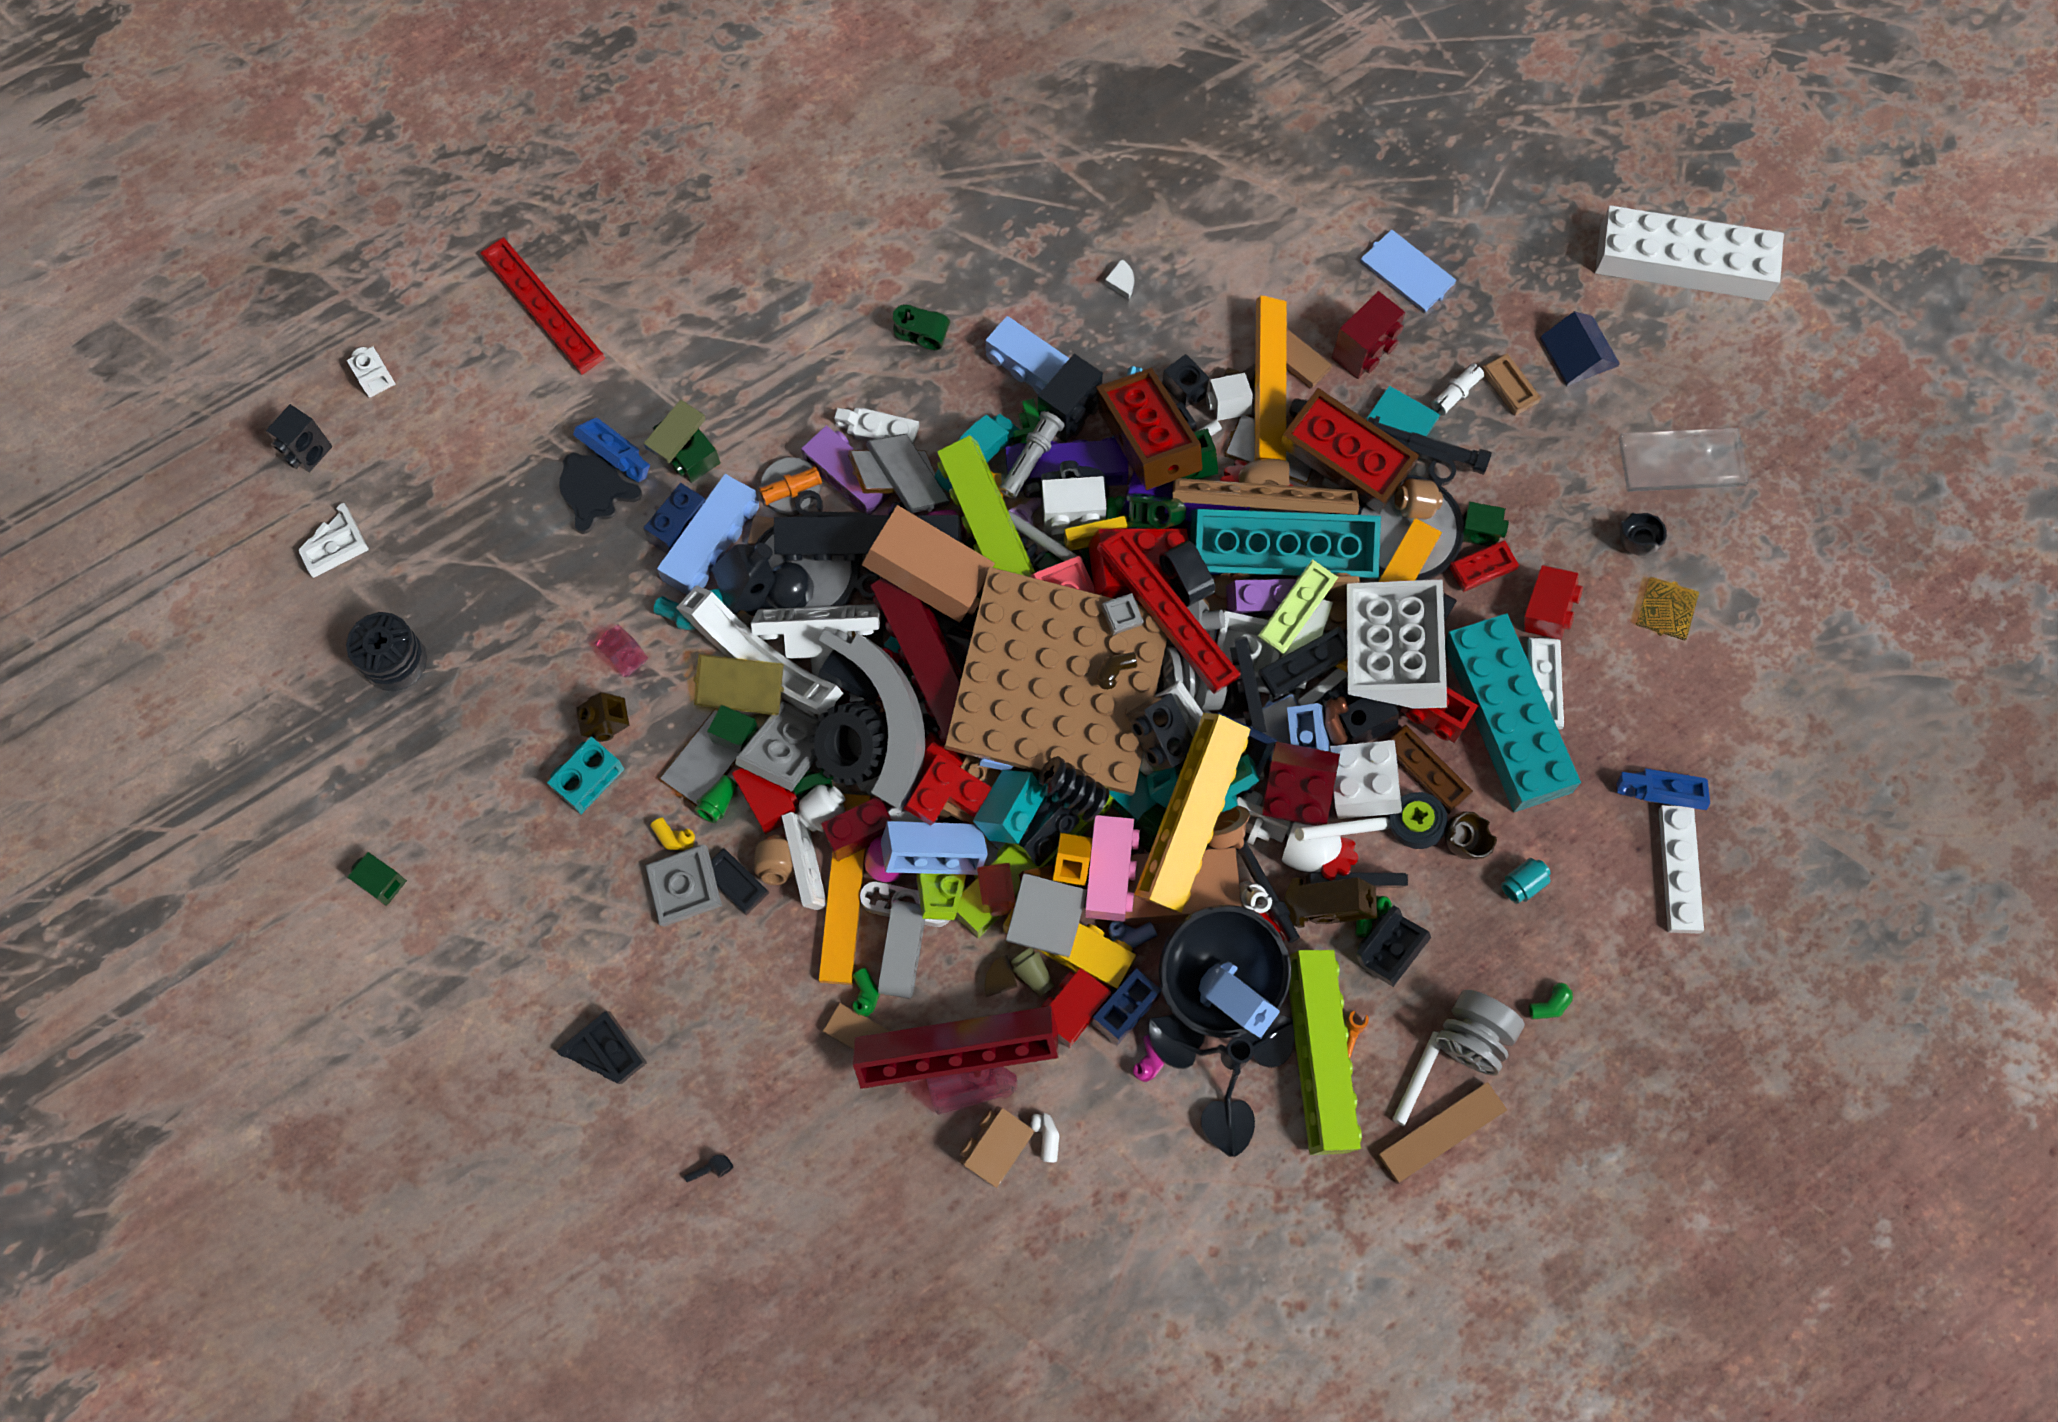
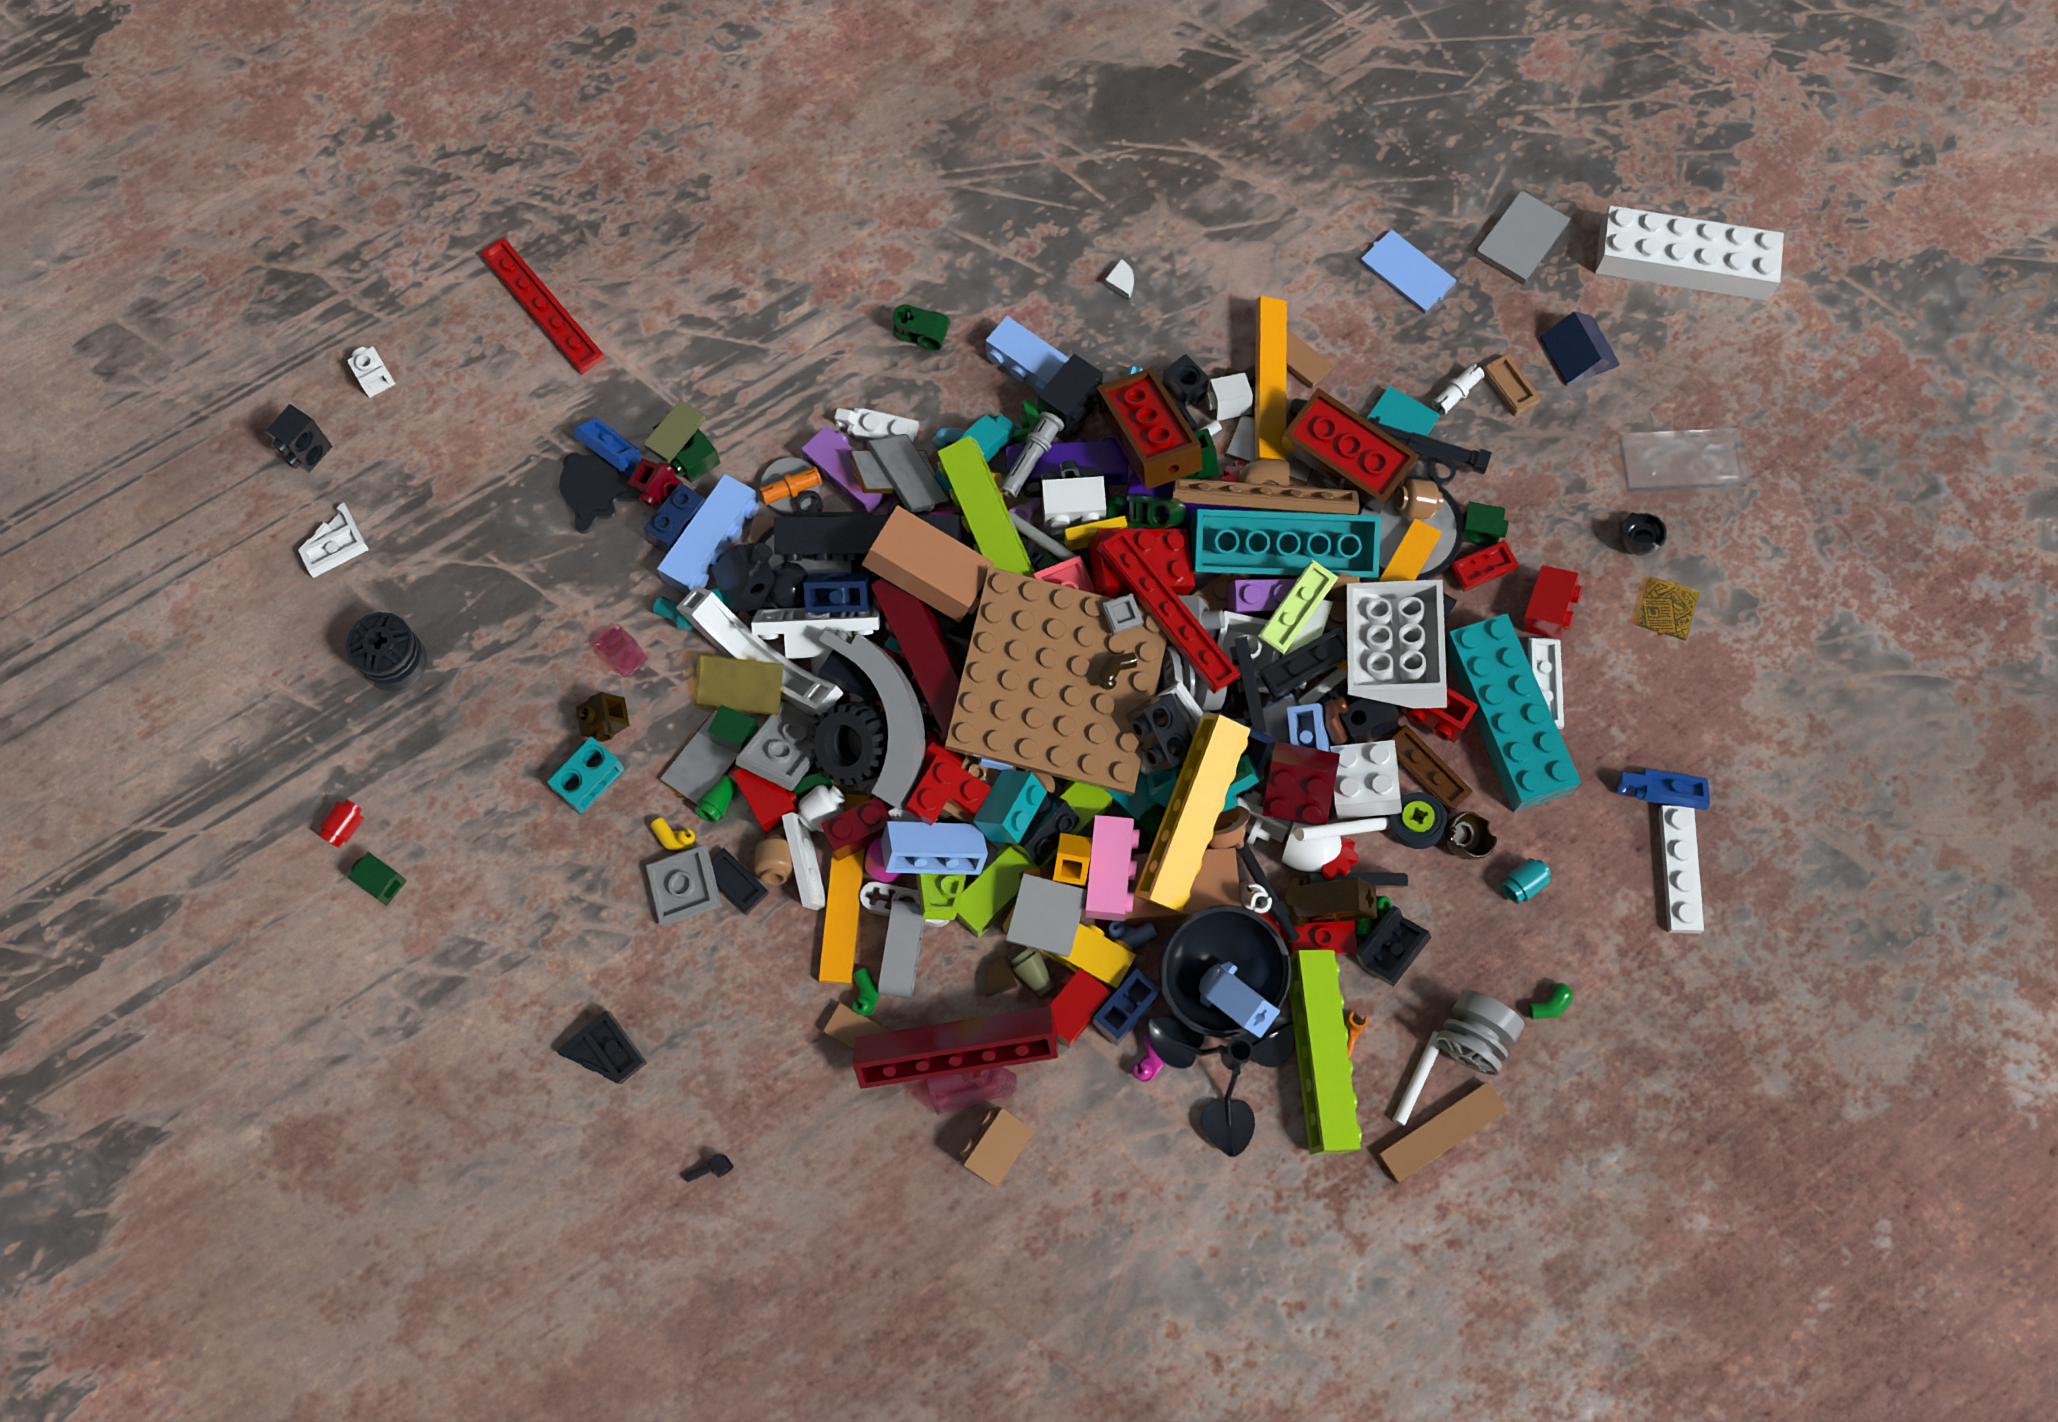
(340, 823): none -> red brick
(659, 485): none -> dark red brick
(838, 592): none -> dark blue brick
(947, 435): none -> medium azure arm
(996, 889): clear red brick -> none
(1050, 1136): white arm -> none
(1073, 788): black piece -> none
(1187, 573): black beam -> none
(1327, 936): none -> red plate
(1368, 335): dark red brick -> none
(1522, 237): none -> light grey tile

